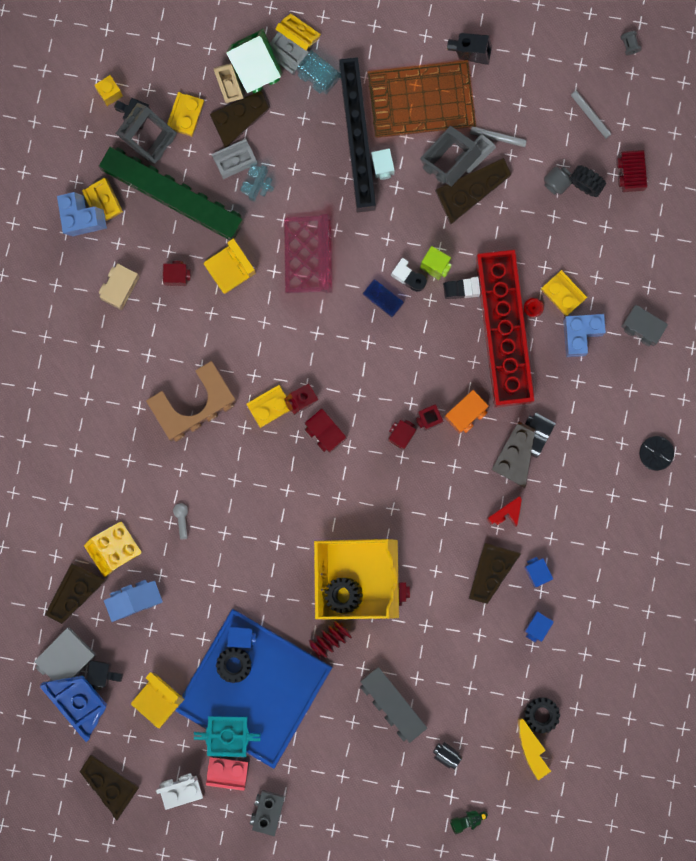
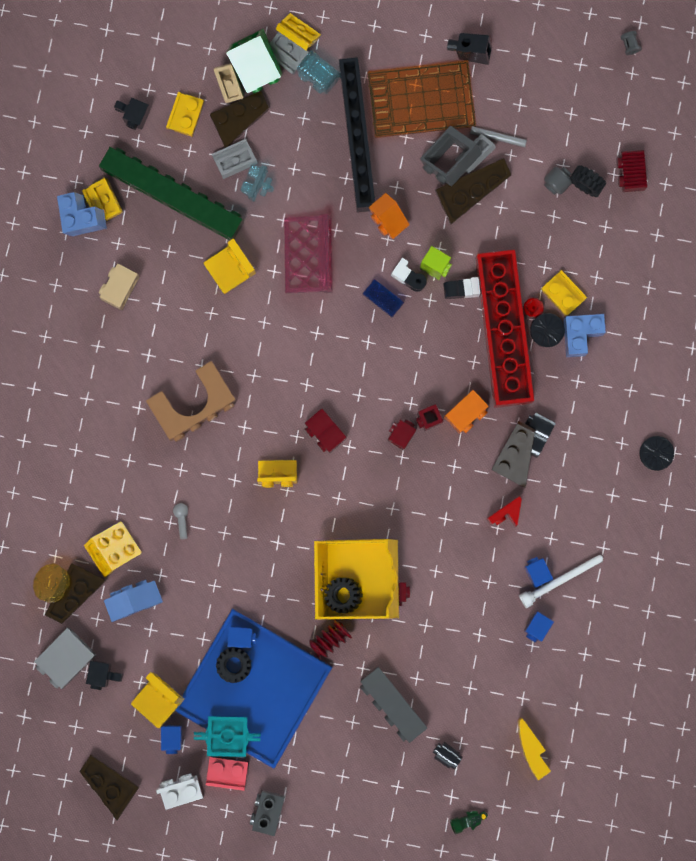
(51, 583): none -> clear yellow tile
(77, 703): blue wing -> none
(108, 90): yellow brick -> none
(133, 123): dark grey window -> none
(171, 738): none -> blue brick
(176, 274): dark red brick -> none
(268, 406): yellow plate -> none
(277, 472): none -> yellow bracket
(301, 399): dark red brick -> none
(382, 164): light aqua brick -> none
(388, 216): none -> orange brick
(491, 571): dark brown wing -> none
(529, 597): none -> white piece
(530, 715): black tyre -> none
(547, 330): none -> black wheel
(590, 113): light grey bar -> none
(644, 326): dark grey brick -> none

